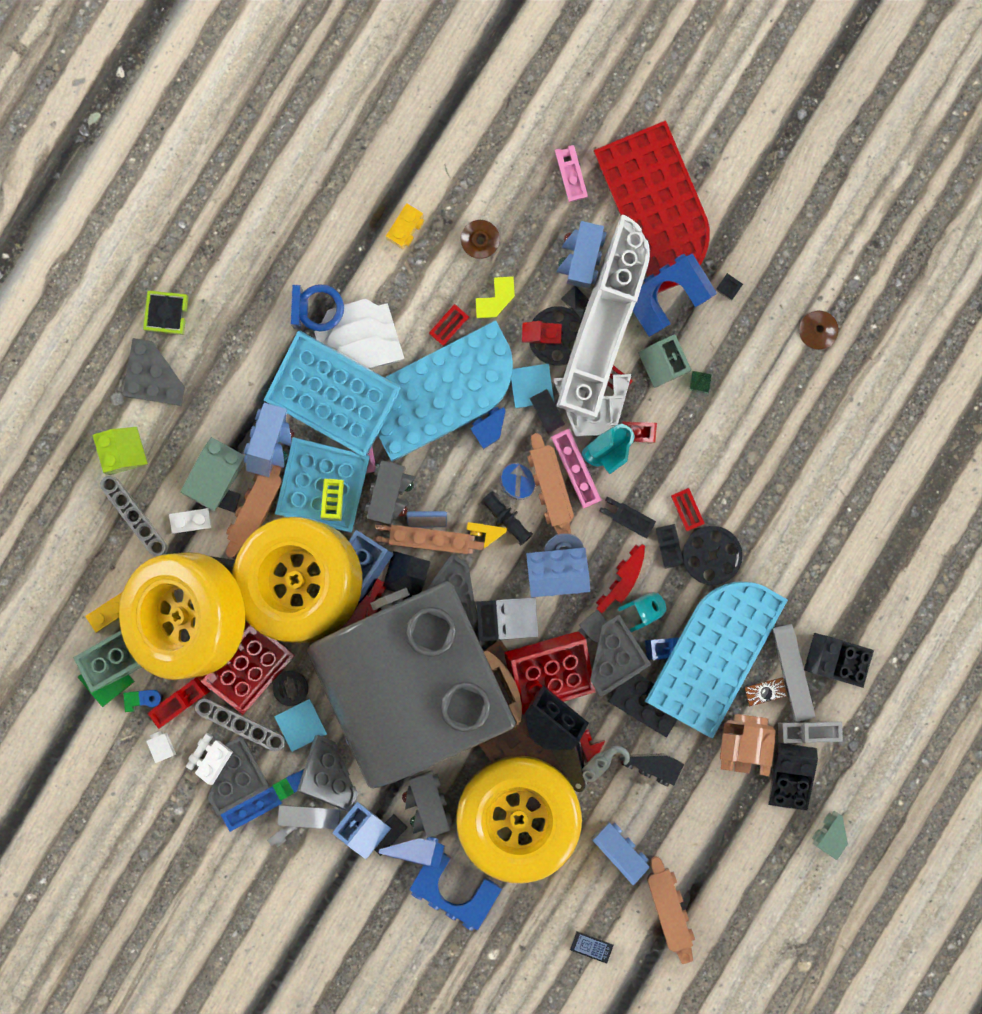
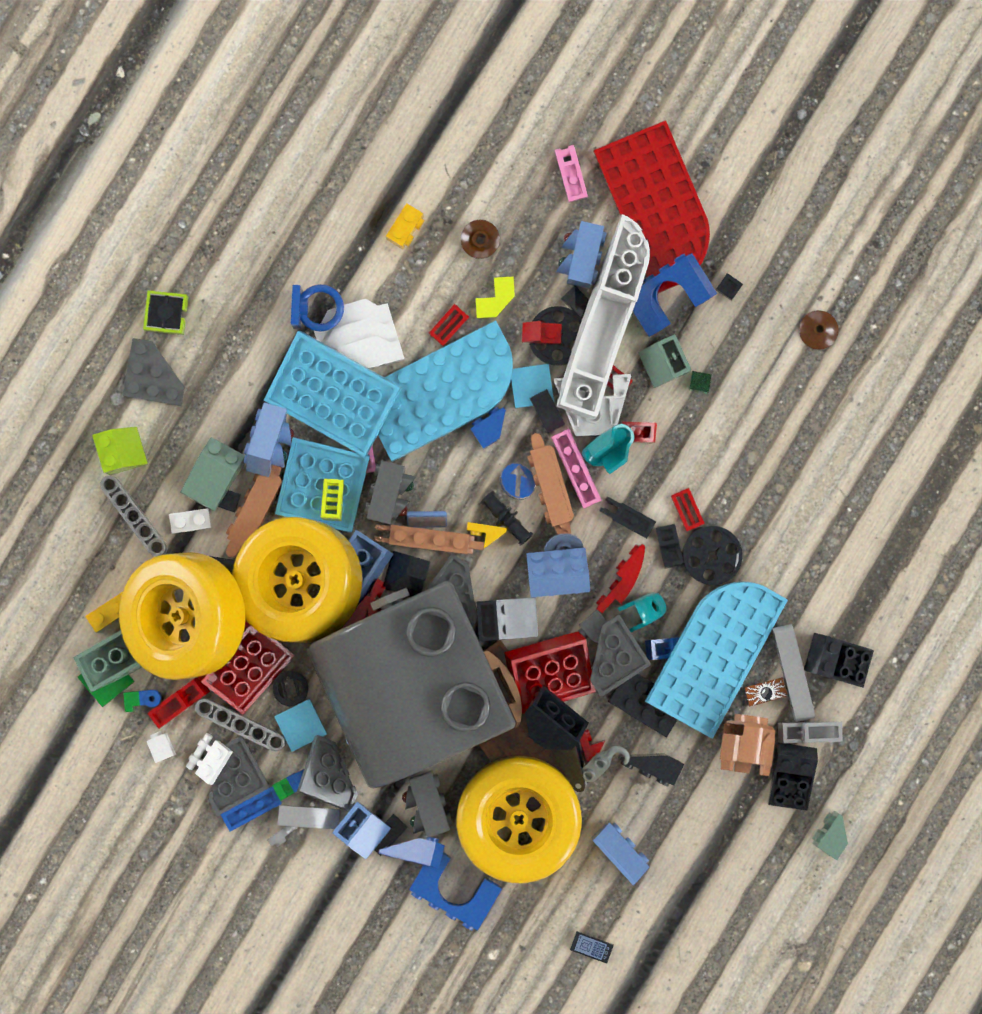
(669, 910): nougat hinge -> none

